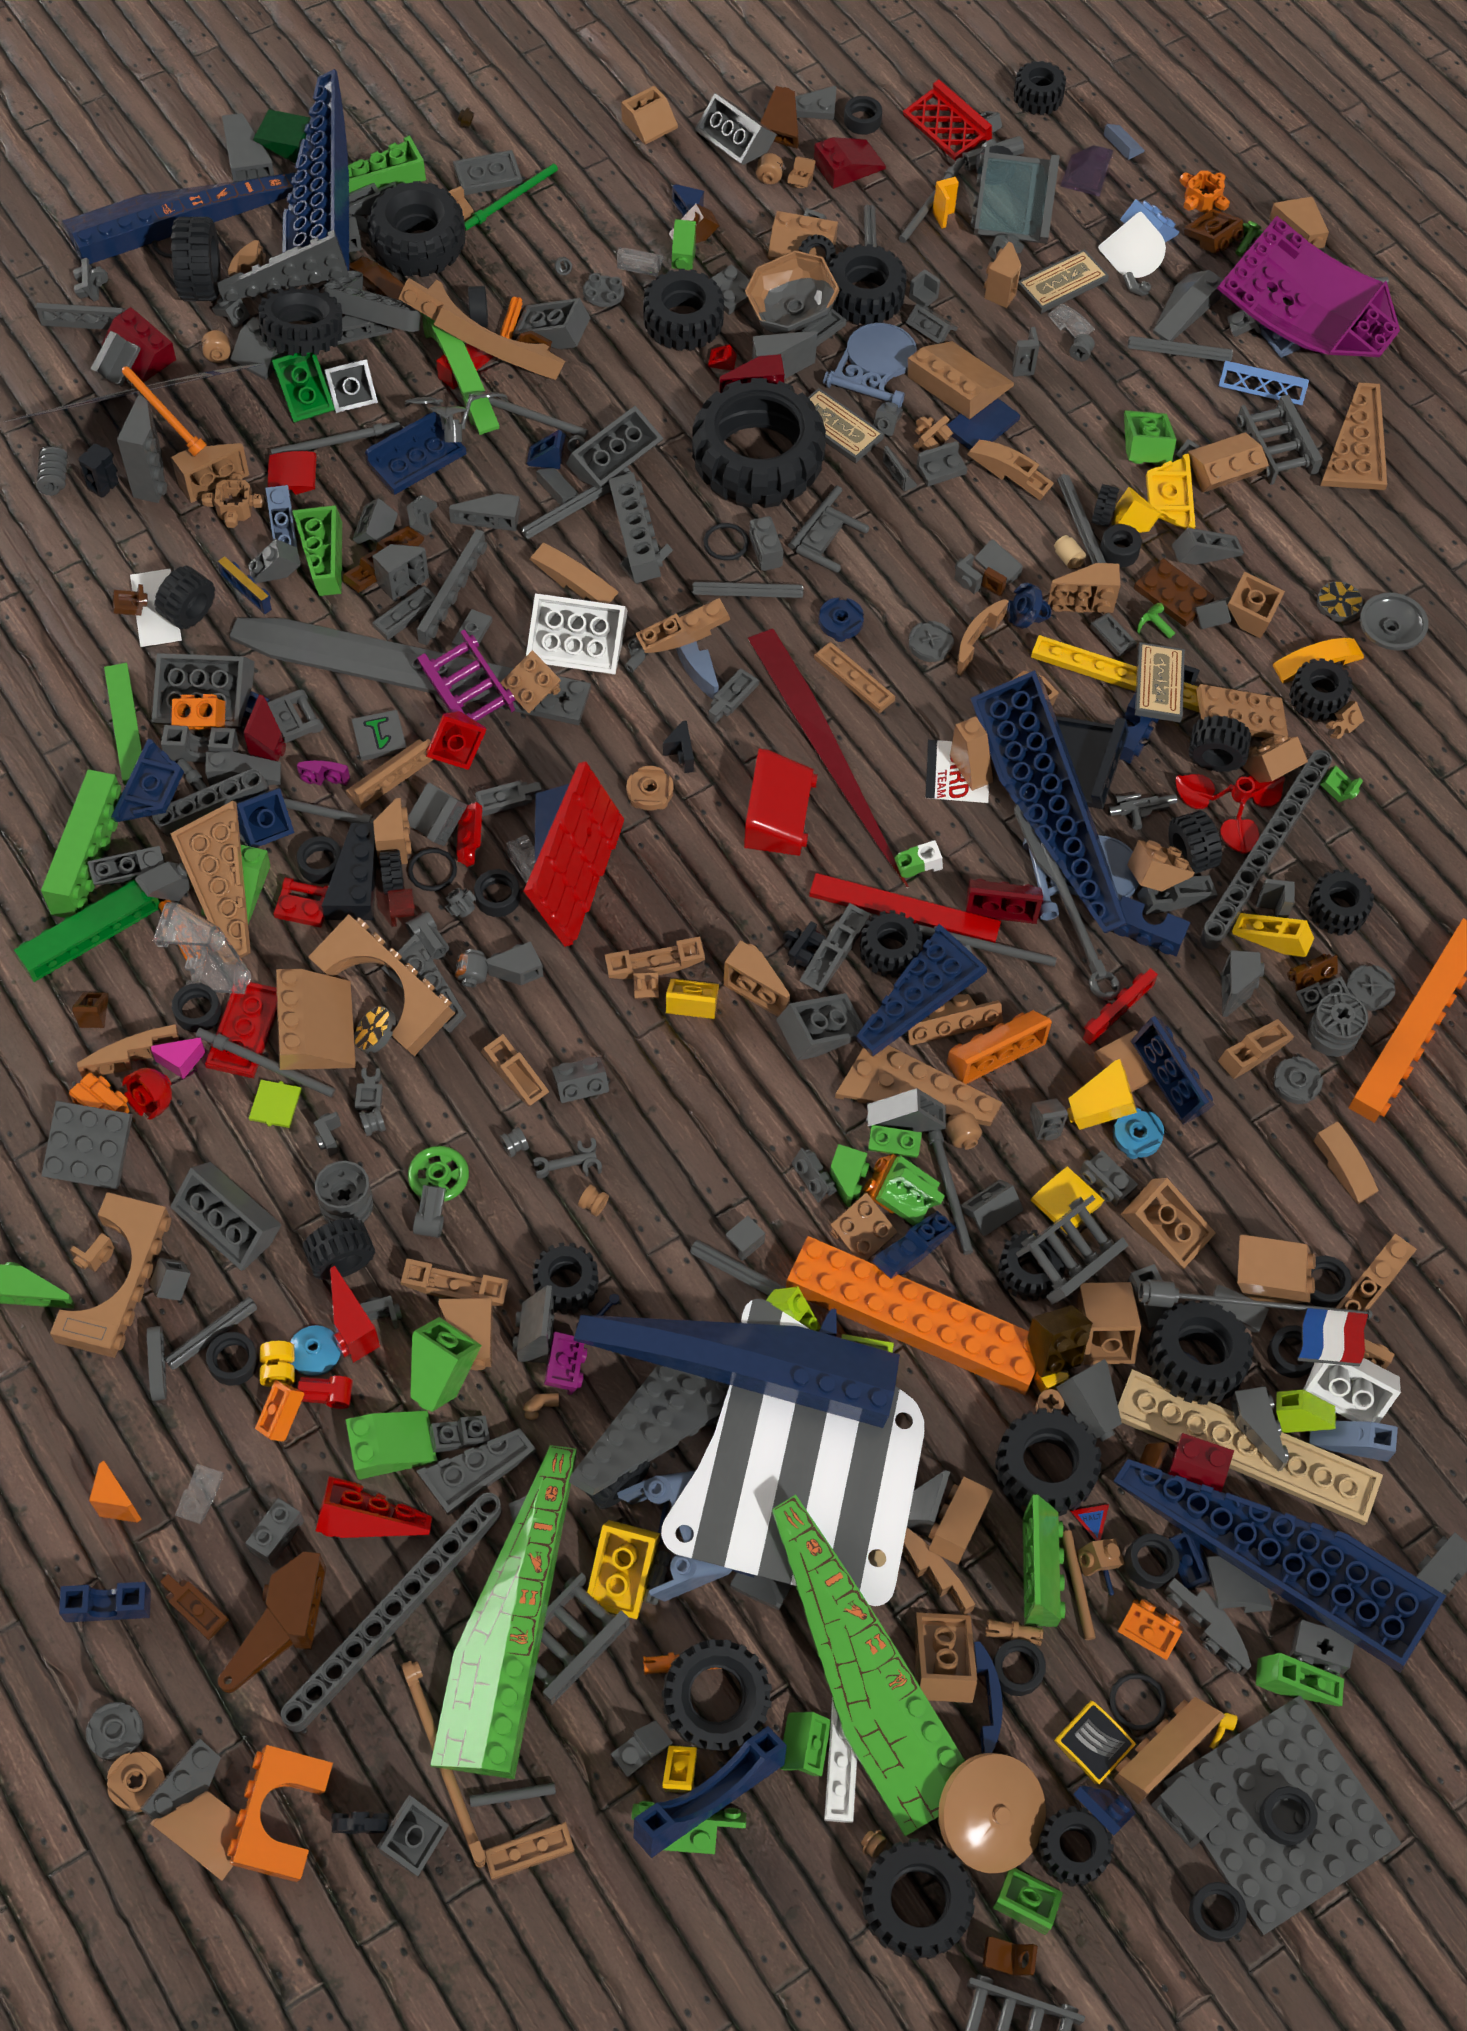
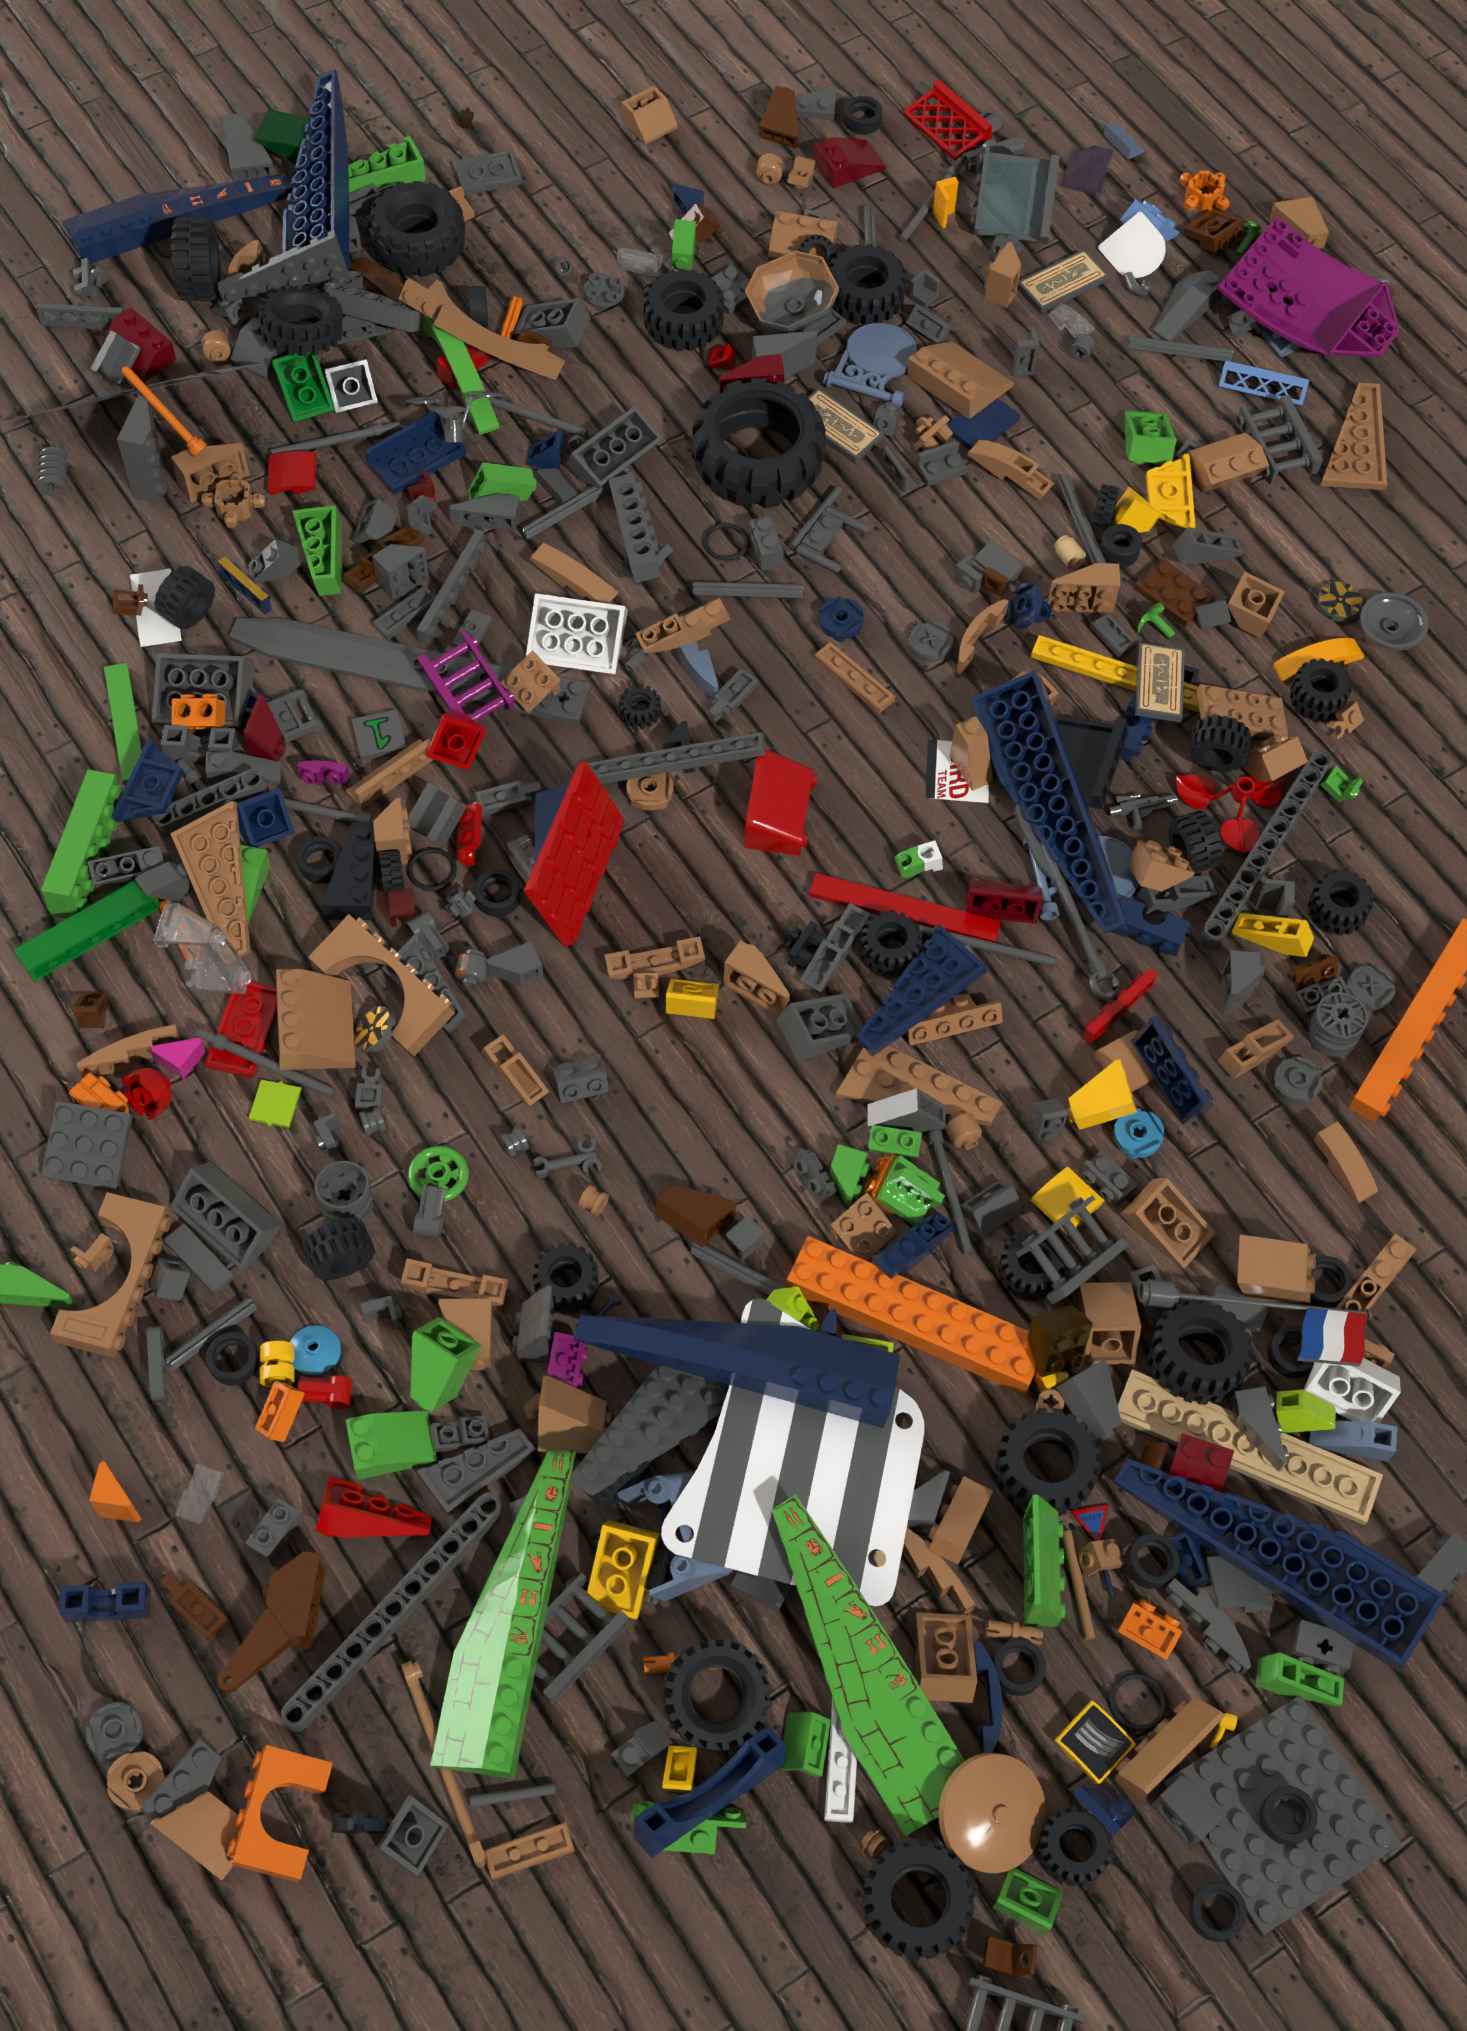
(99, 470): black brick -> none
(192, 991): black tyre -> none
(199, 1259): none -> dark grey tile
(281, 514): sand blue slope -> none
(298, 908): red plate -> none
(354, 1329): red slope -> none
(425, 488): none -> clear red panel
(481, 215): green bar -> none
(502, 479): none -> bright green slope
(569, 1418): none -> medium nougat slope
(639, 717): none -> black tyre
(679, 758): none -> dark grey tile
(695, 1213): none -> reddish brown slope
(734, 130): dark grey slope -> none
(811, 719): dark red sticker -> none
(998, 1046): orange slope -> none
(1039, 87): black tyre -> none

